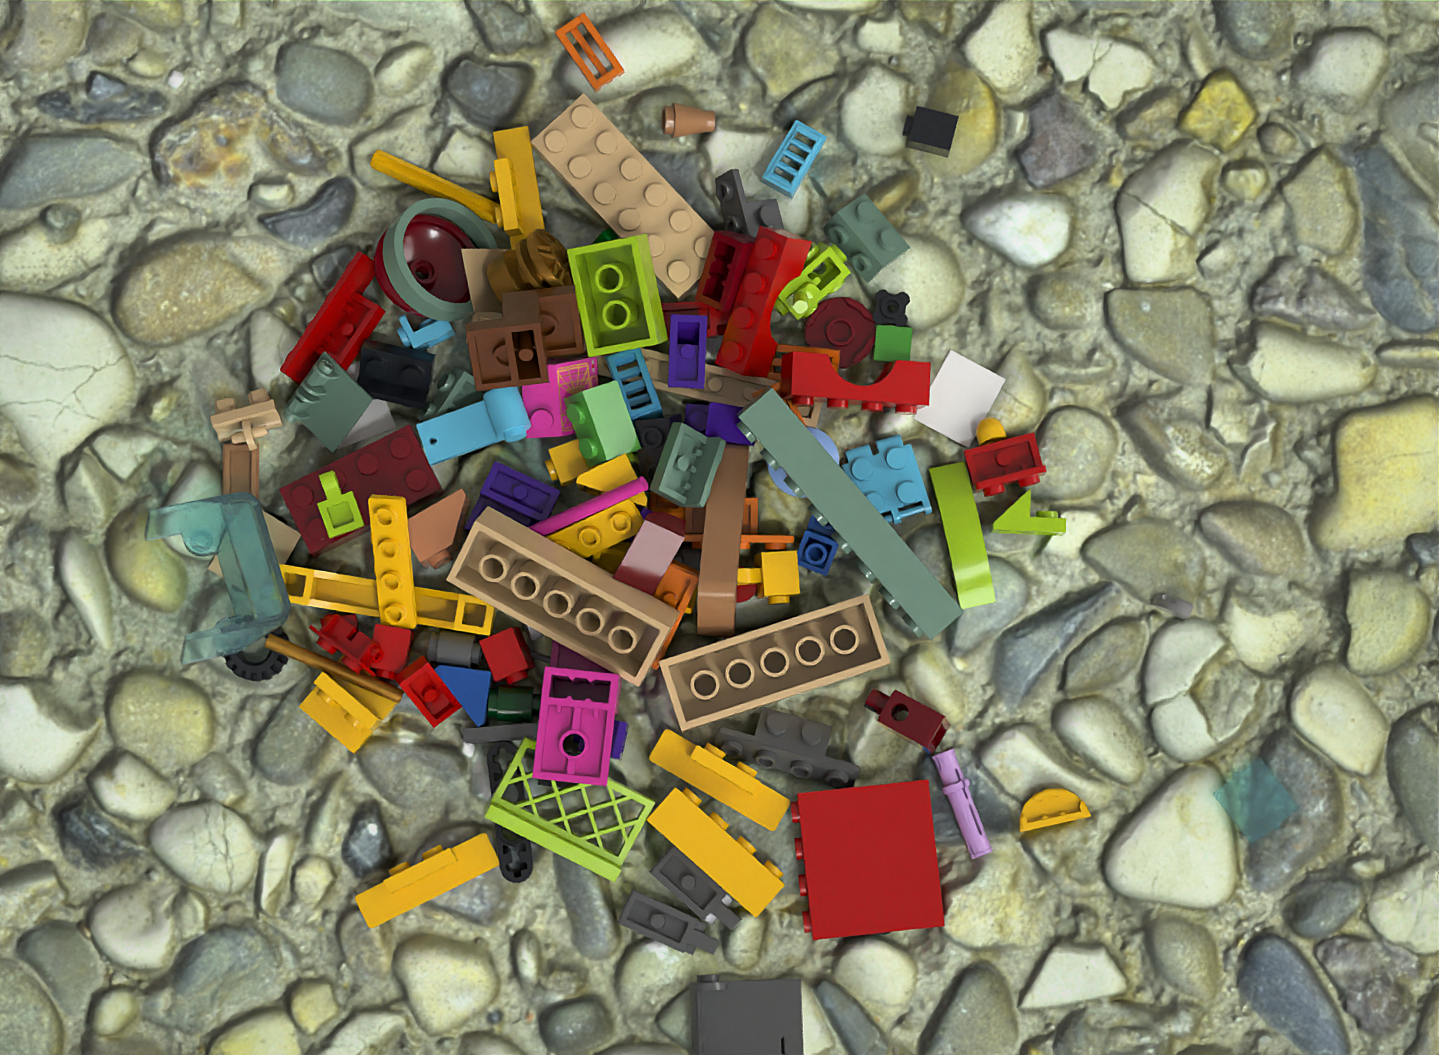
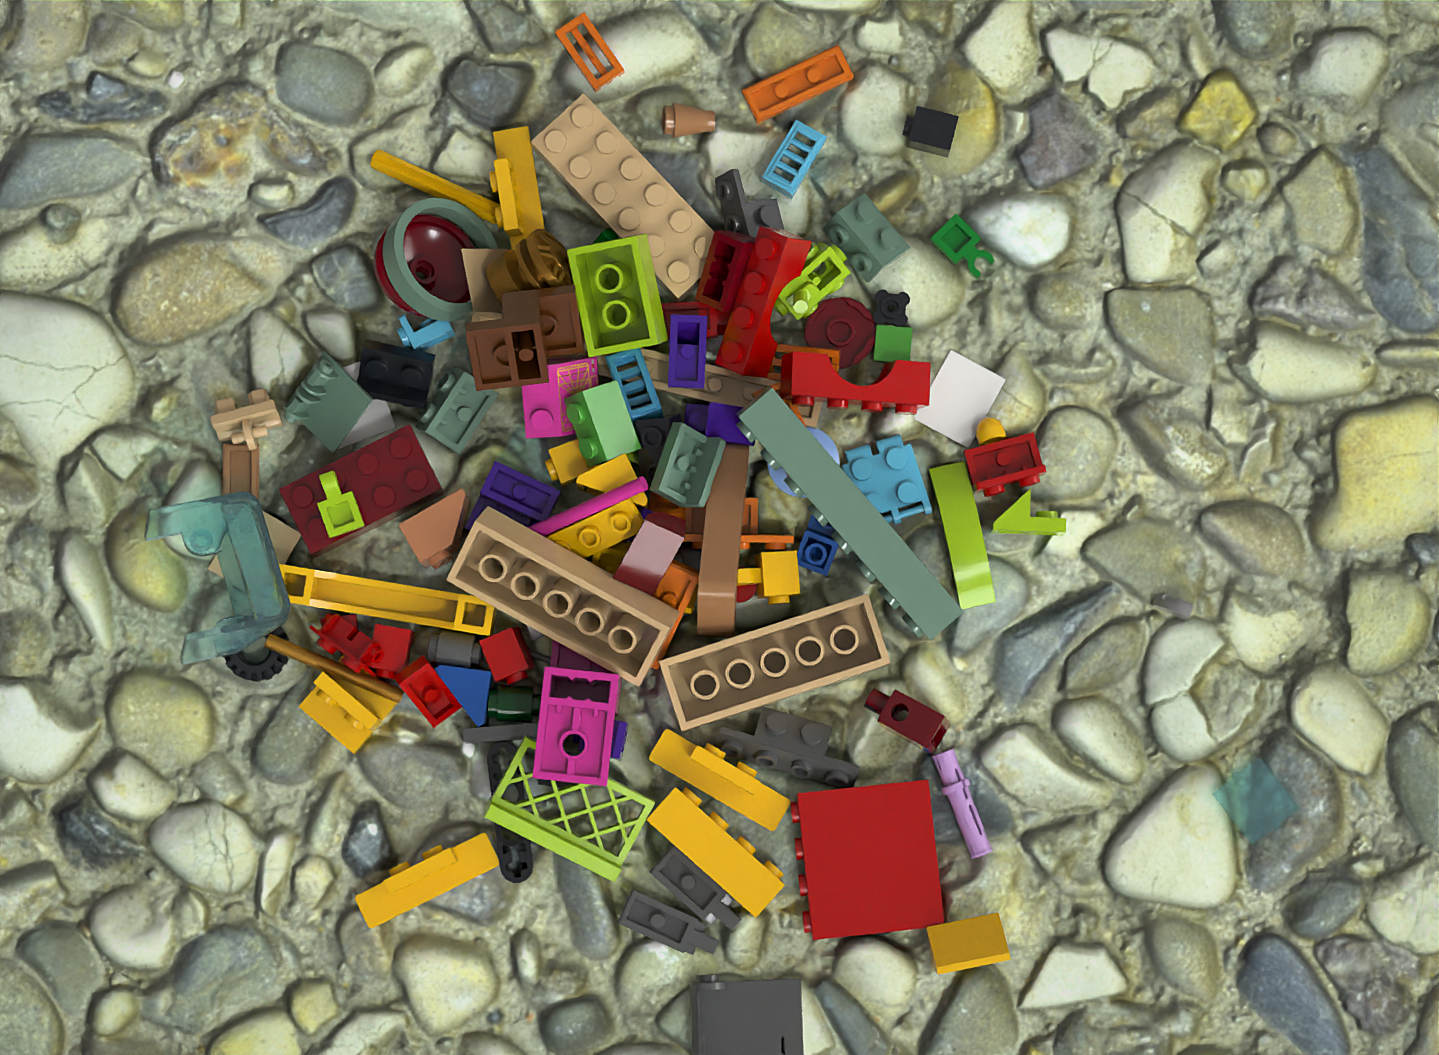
(339, 324): red bracket -> none
(392, 561): yellow bracket -> none
(476, 426): medium azure door -> none
(797, 84): none -> orange tile
(958, 242): none -> green plate
(967, 943): none -> yellow slope
(1051, 808): yellow tile -> none

